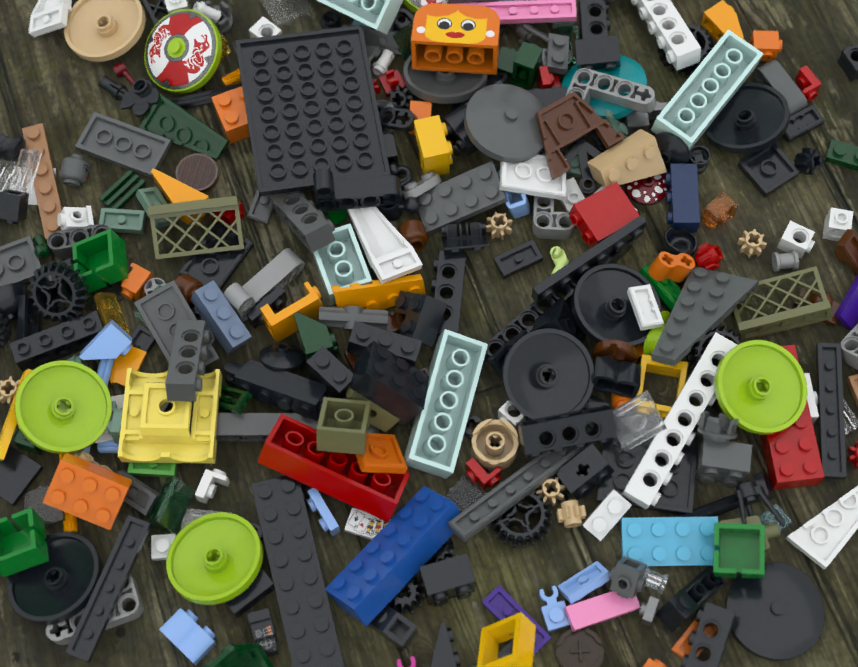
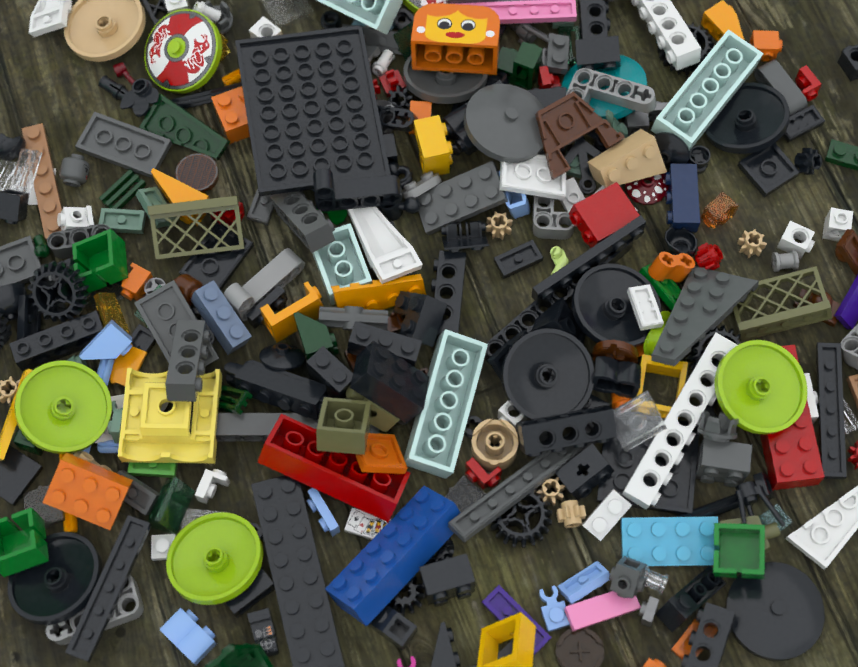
(414, 233): reddish brown head -> none

